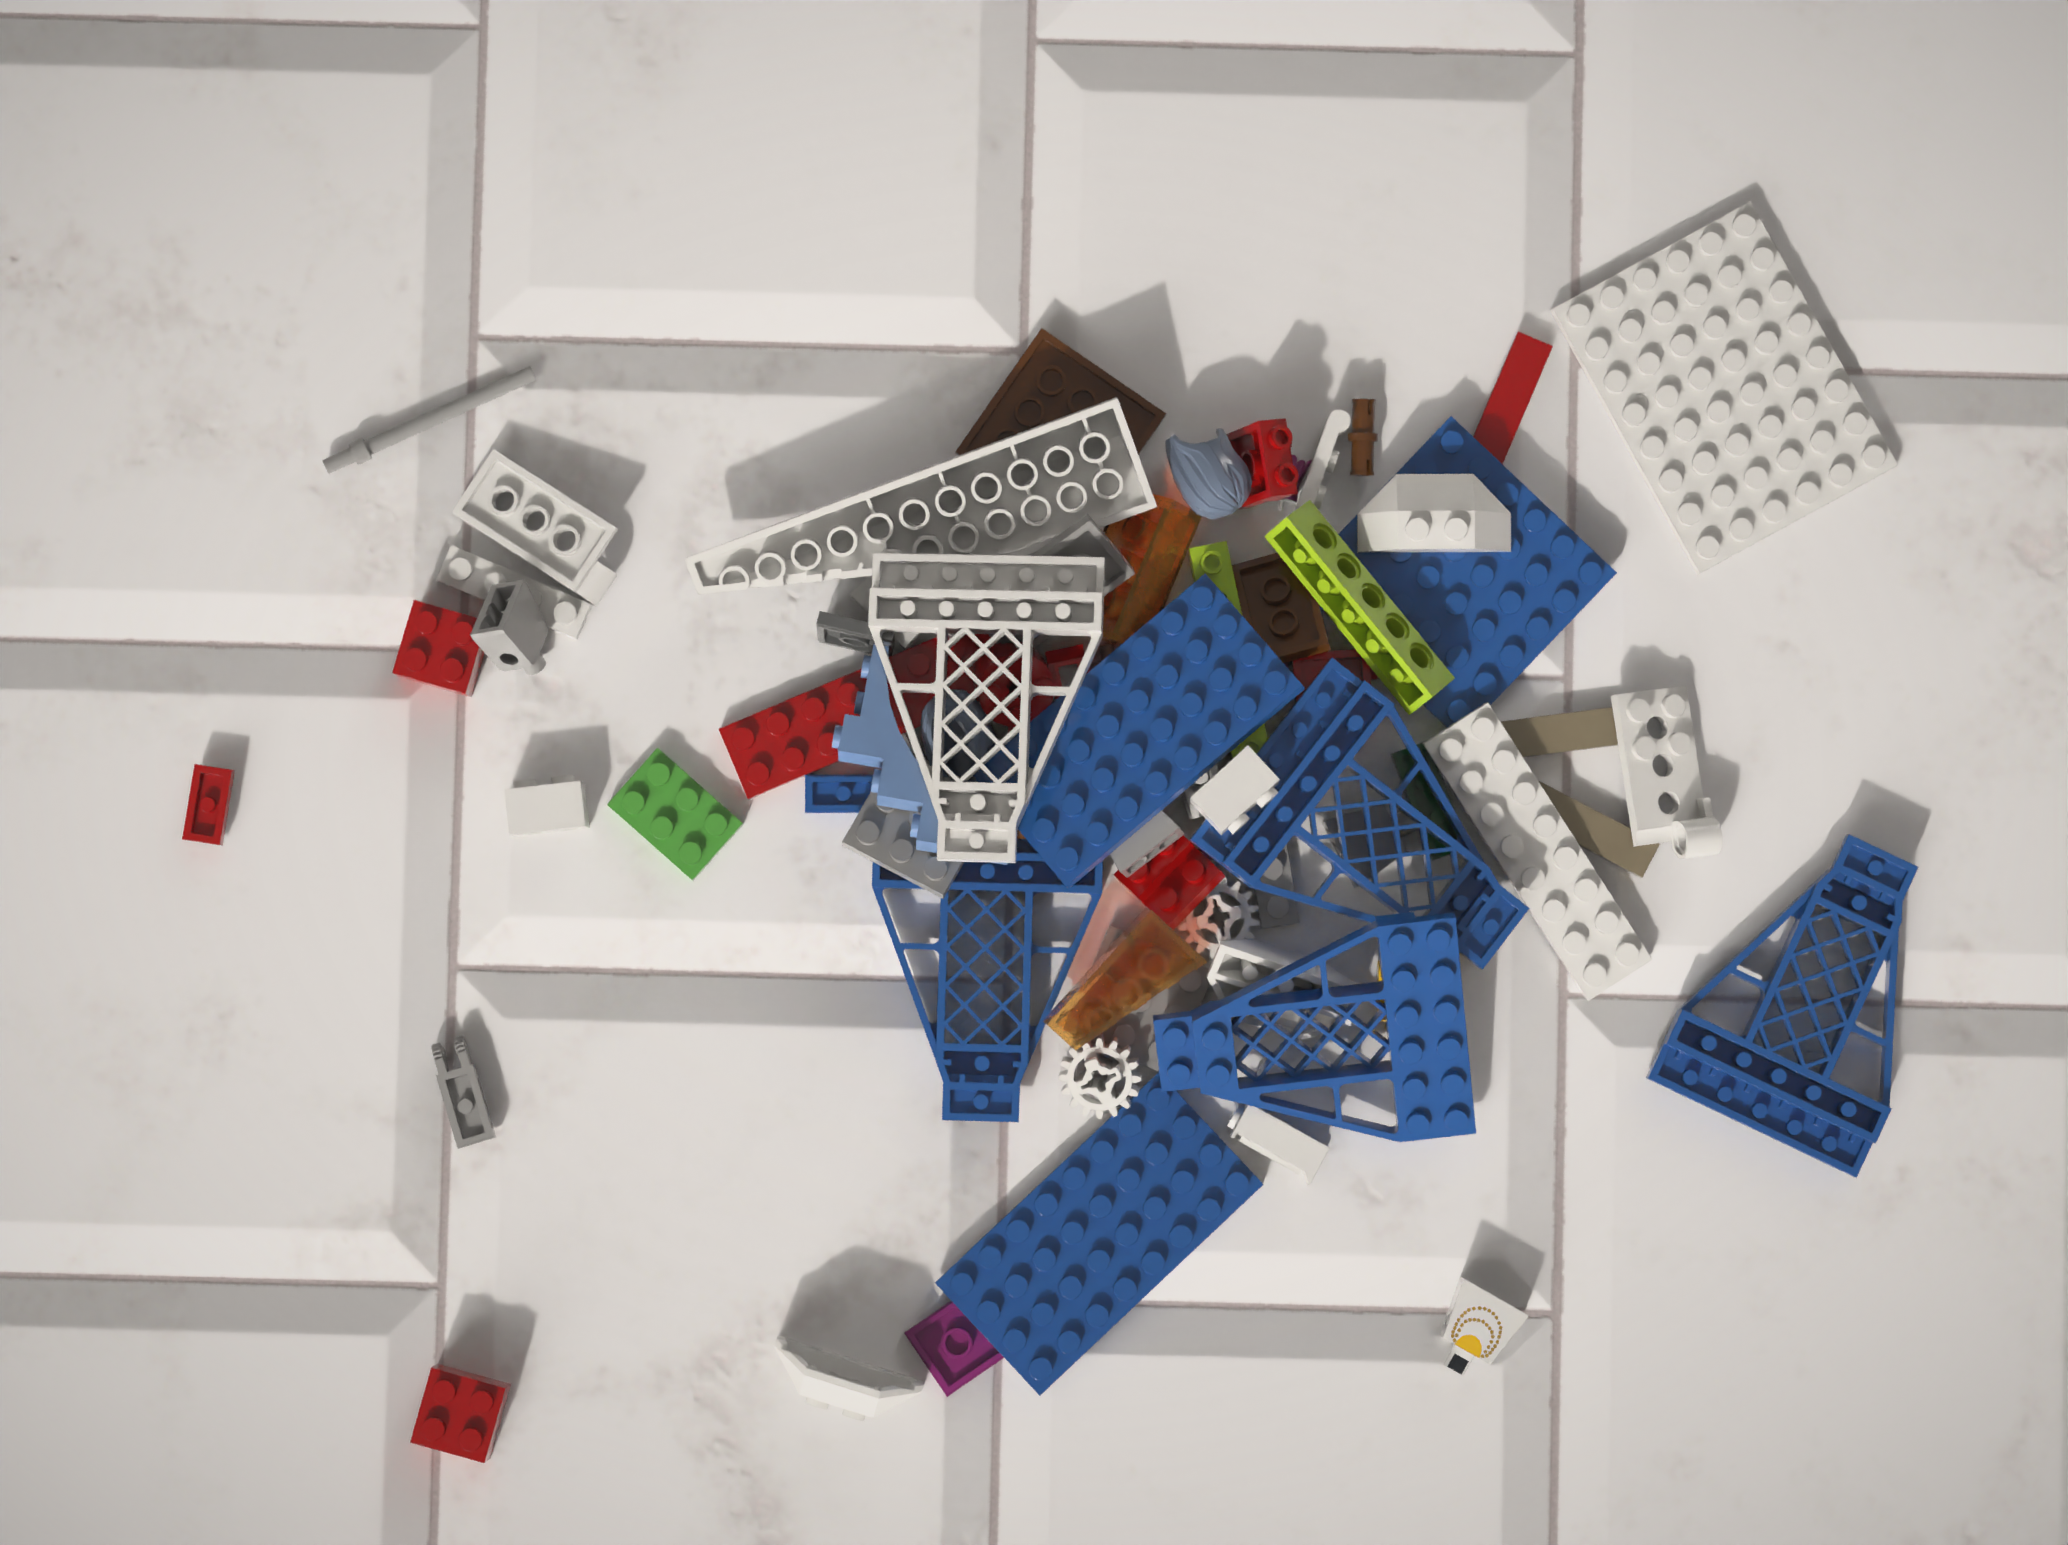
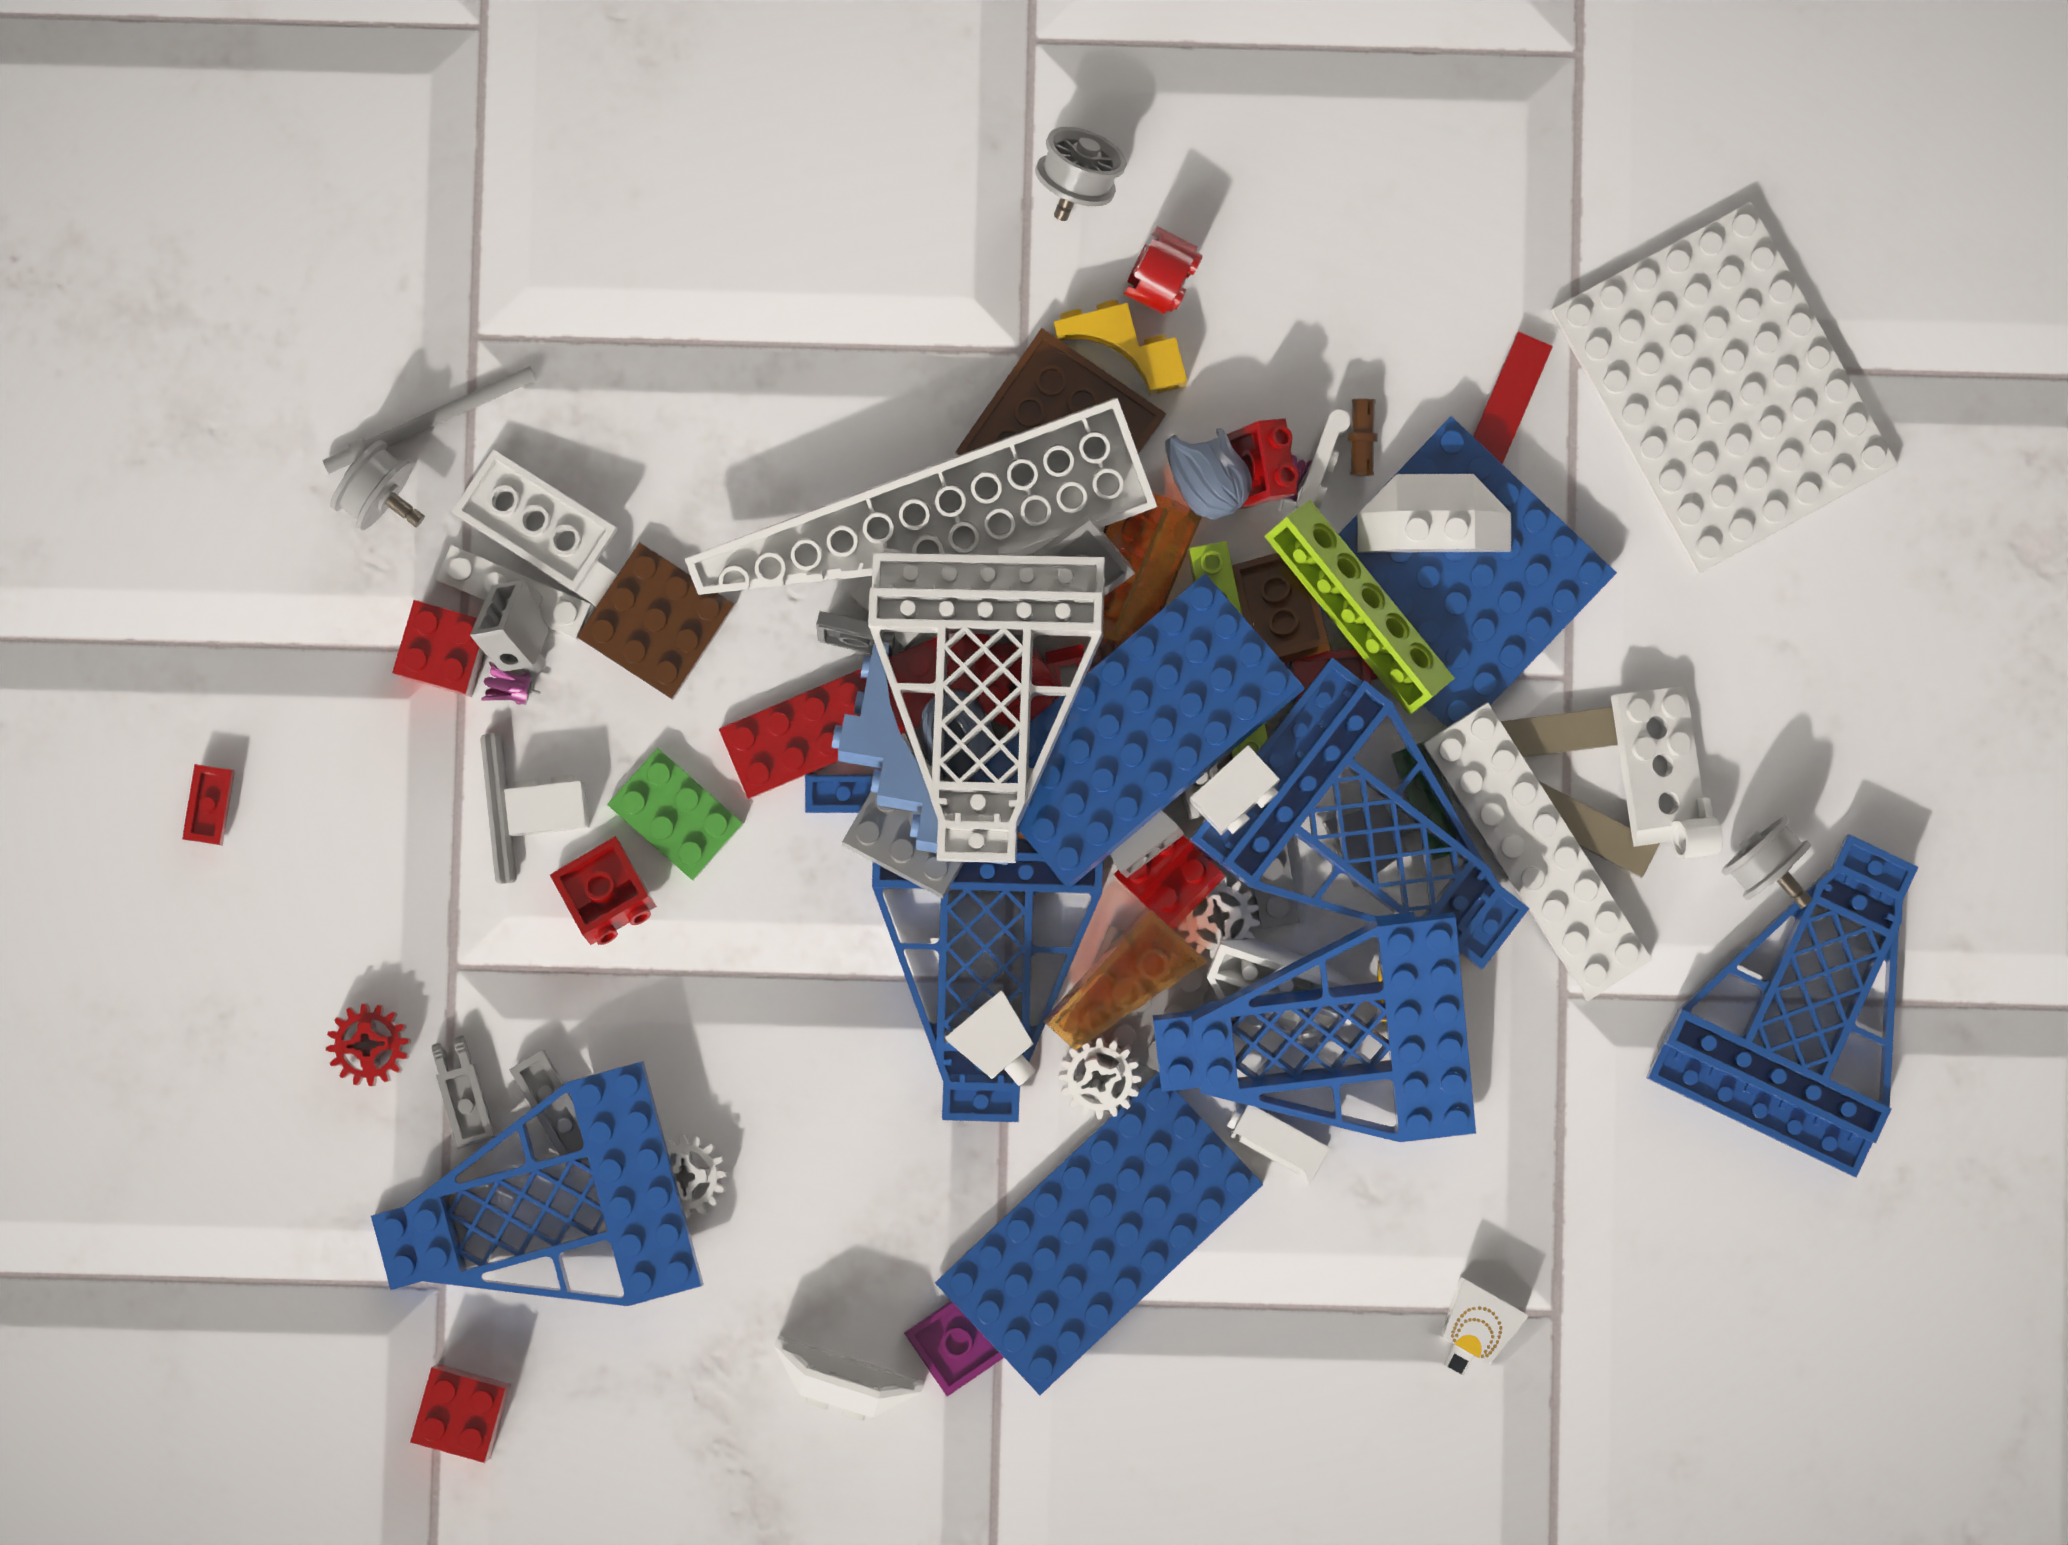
(365, 1026): none -> red gear
(374, 486): none -> light grey wheel
(495, 784): none -> light grey axle
(508, 686): none -> flat silver piece
(537, 1081): none -> light grey plate
(603, 892): none -> red plate
(633, 1190): none -> blue wing
(655, 621): none -> reddish brown plate
(702, 1175): none -> white gear
(995, 1040): none -> white torso
(1079, 168): none -> light grey wheel
(1112, 326): none -> yellow arch
(1162, 270): none -> red brick
(1767, 859): none -> light grey wheel

